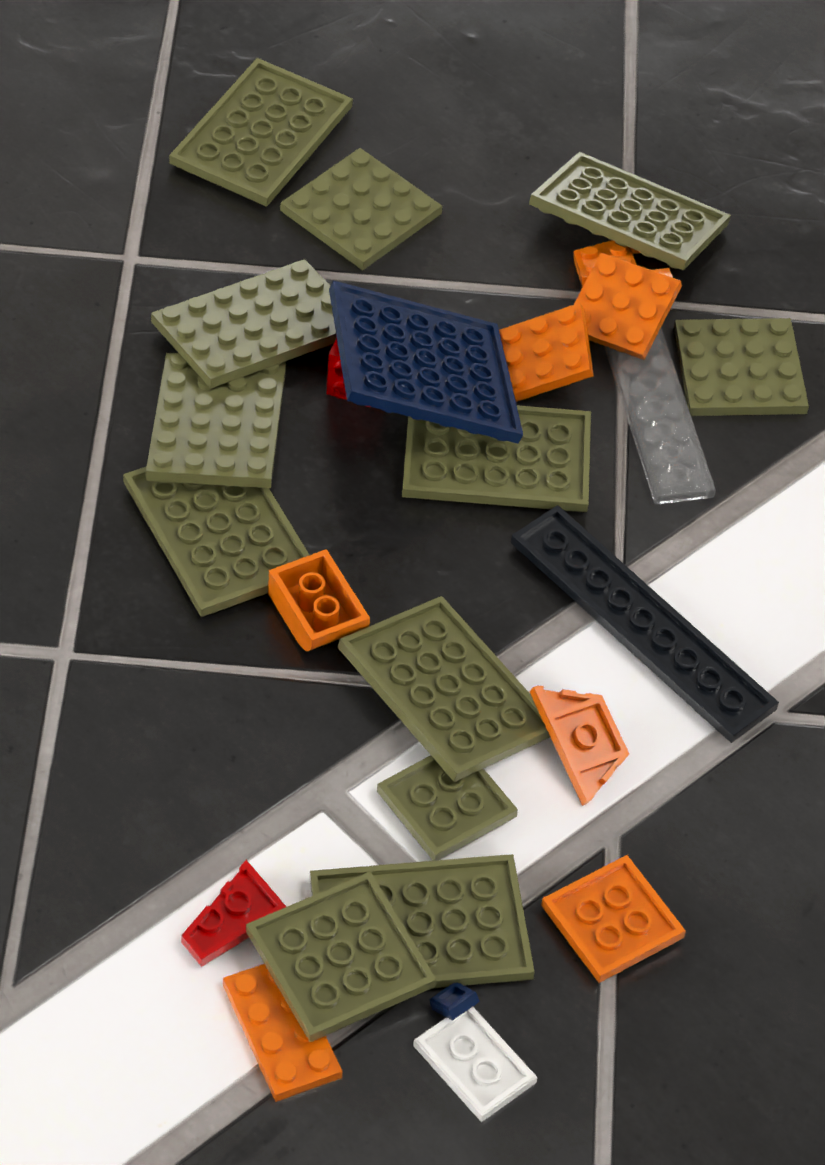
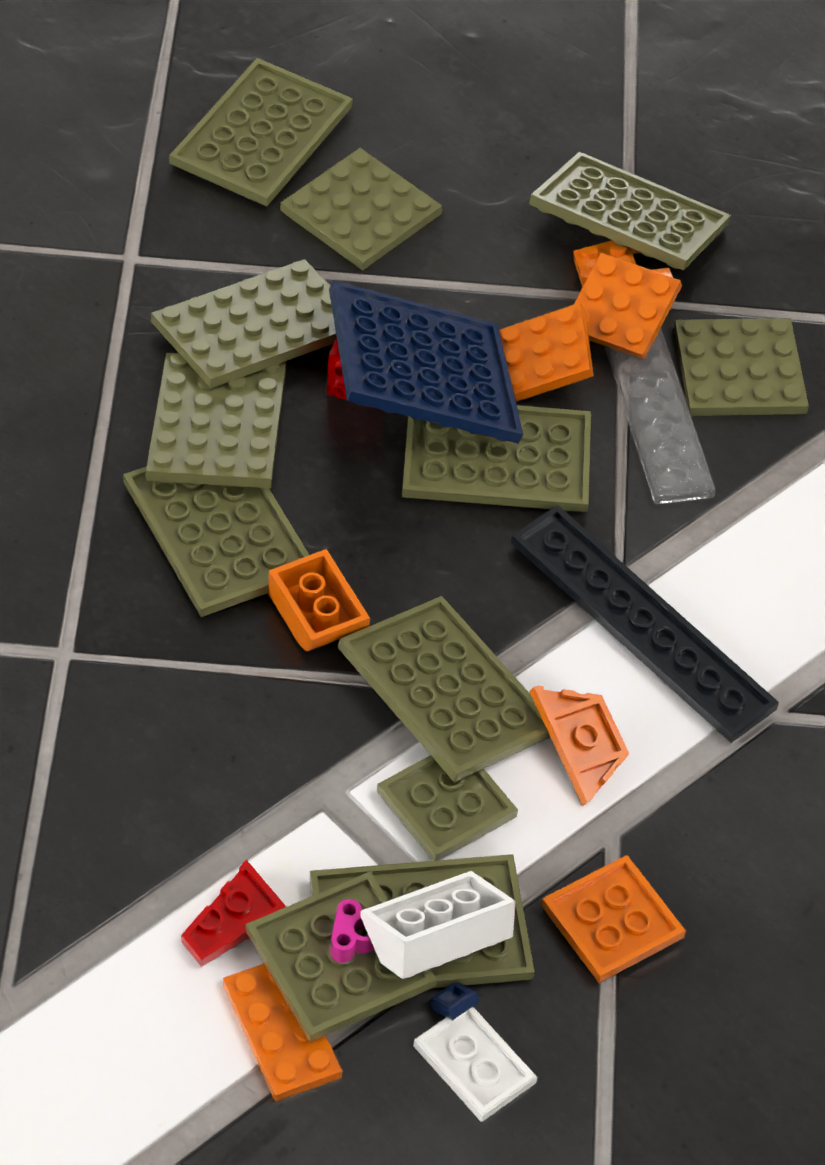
(346, 923): none -> dark pink piece
(439, 924): none -> white slope

